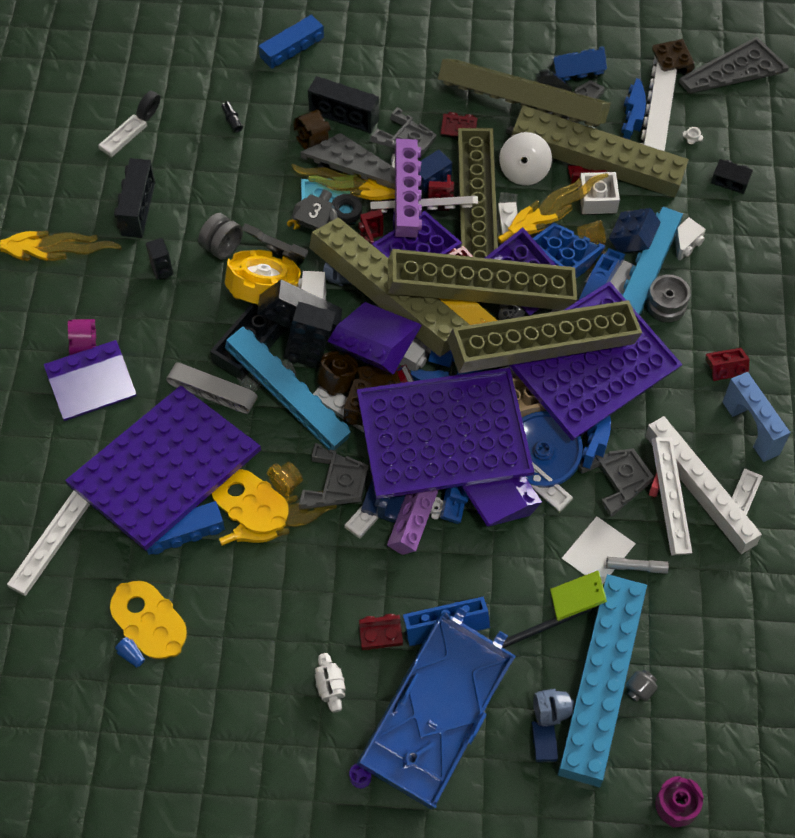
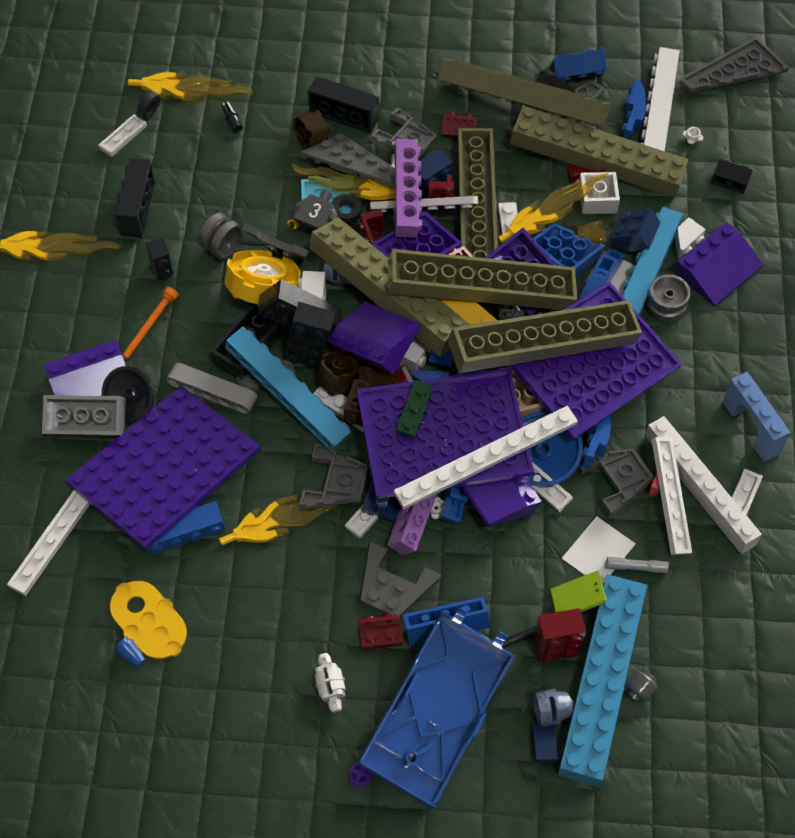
(81, 335): magenta brick -> none
(83, 415): none -> light grey brick
(122, 383): none -> black dish
(169, 296): none -> orange piece
(186, 88): none -> clear yellow piece
(258, 508): yellow piece -> none
(284, 478): clear yellow piece -> none
(291, 41): blue brick -> none
(388, 591): none -> dark grey wing
(414, 409): none -> dark green plate
(485, 457): none -> white plate
(528, 146): white dish -> none
(559, 635): none -> dark red brick
(674, 56): dark brown bracket -> none
(676, 813): magenta brick -> none
(718, 264): none -> dark purple slope
(728, 363): dark red bracket -> none

